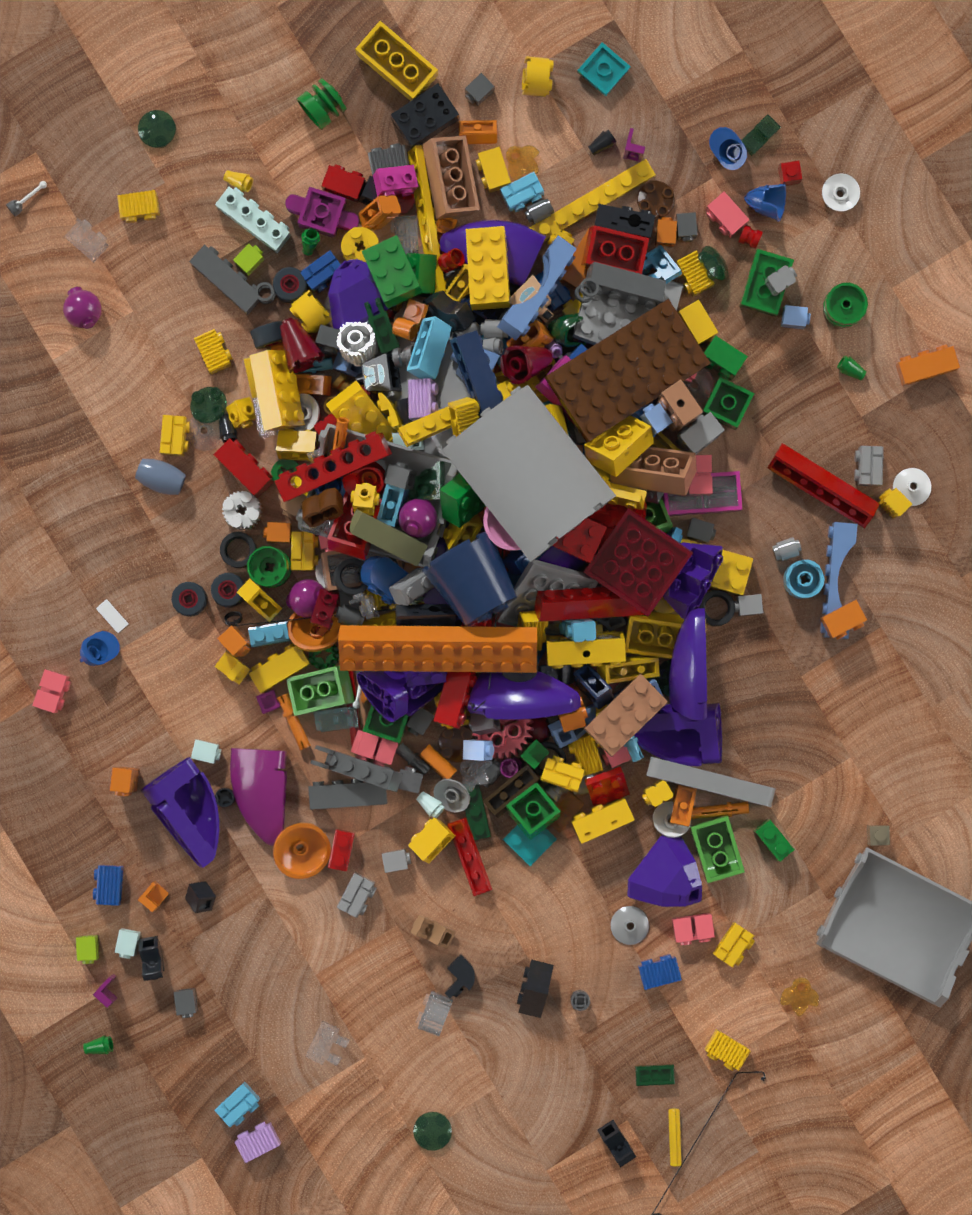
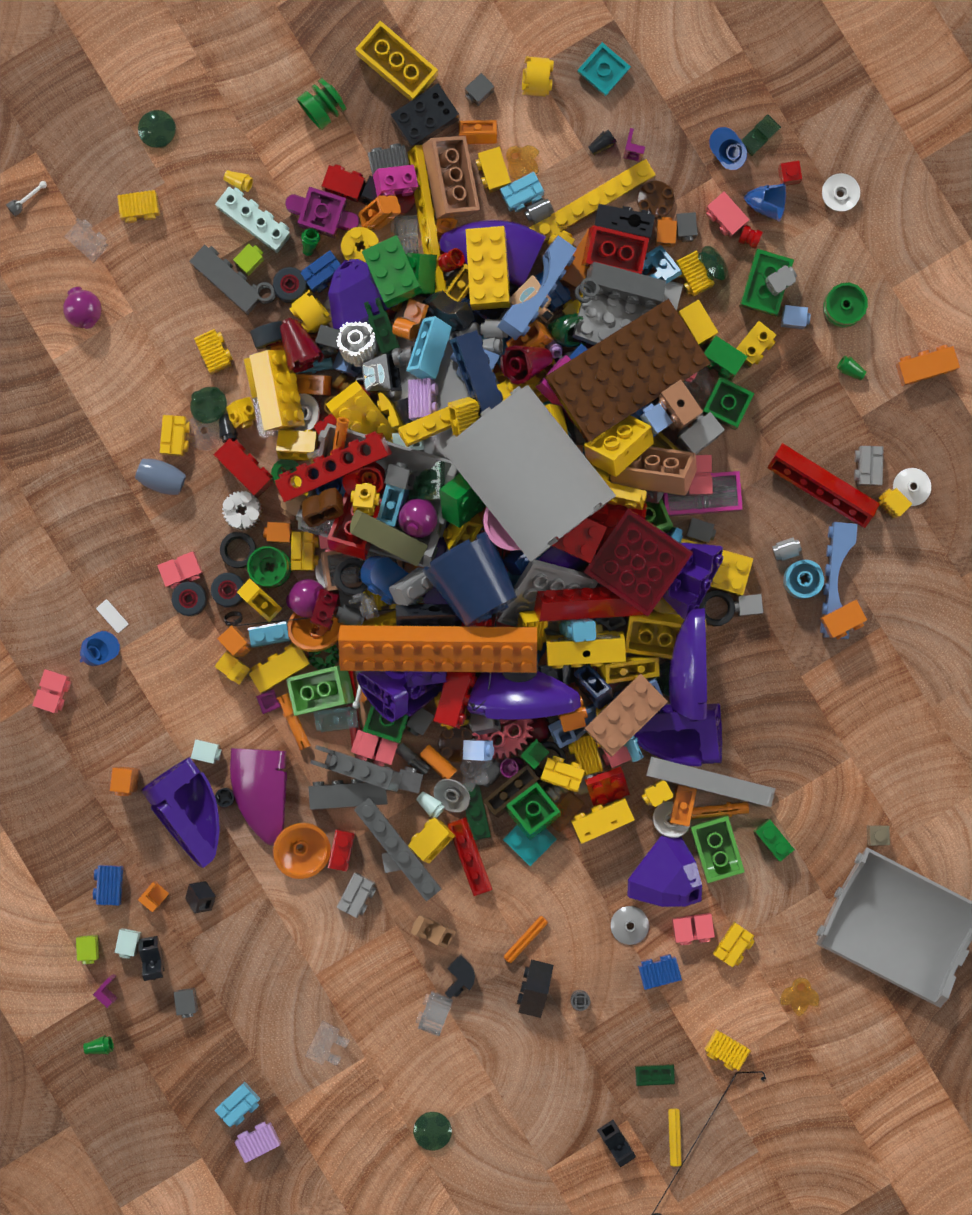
(179, 570): none -> coral piece
(397, 849): none -> dark grey brick
(525, 939): none -> orange axle
(756, 342): none -> yellow brick

